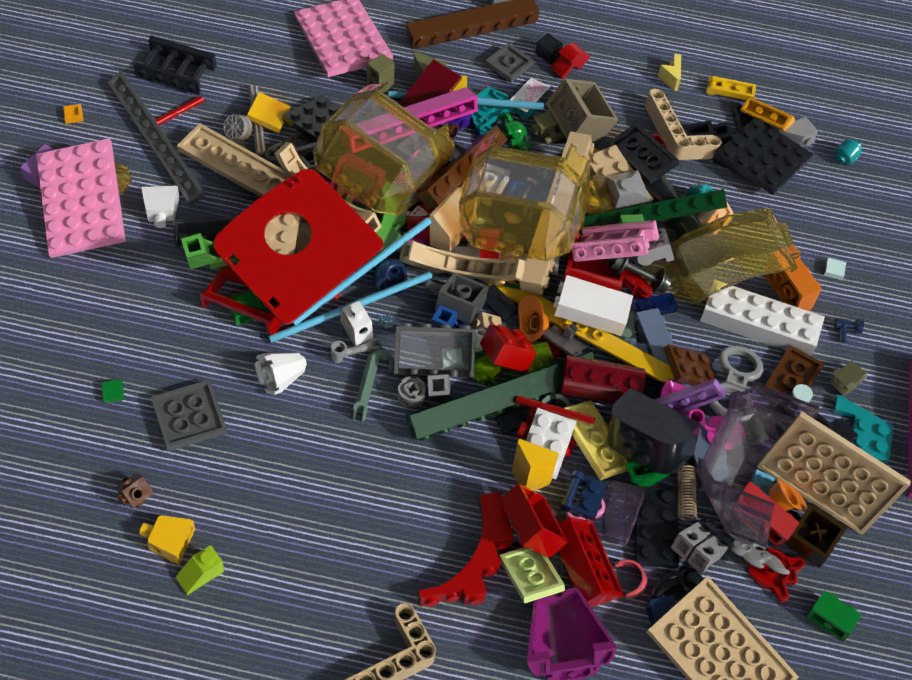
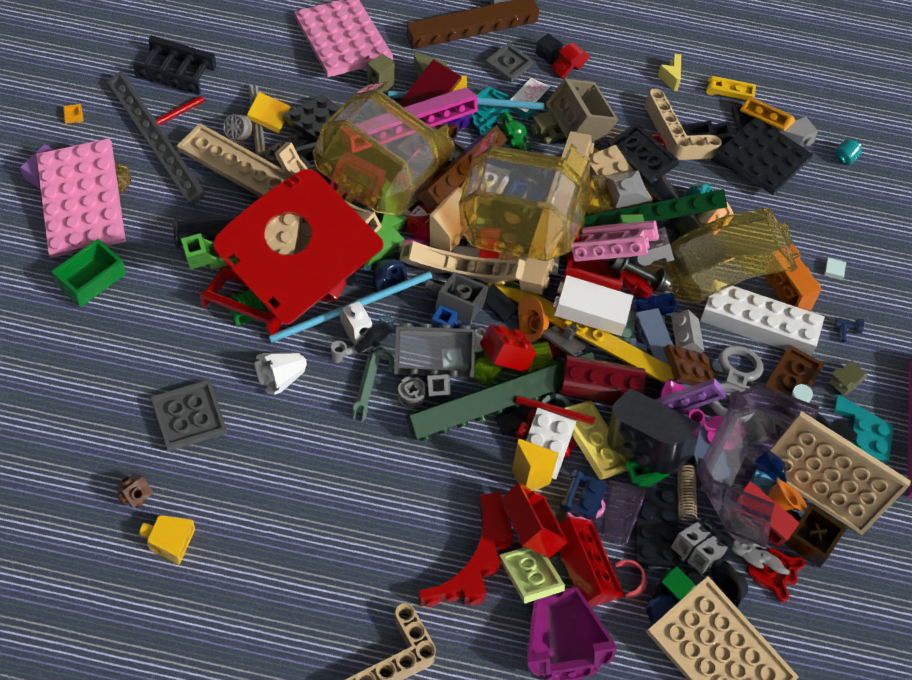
(89, 272): none -> green piece
(113, 391): green tile -> none
(161, 204): white torso -> none
(200, 570): lime slope -> none
(366, 267): medium azure piece -> none
(373, 336): none -> black tile
(484, 319): tan bracket -> none
(677, 583): none -> green brick
(687, 331): none -> light grey brick
(729, 581): none -> black piece
(772, 466): none -> clear blue tile
(834, 615): green brick -> none

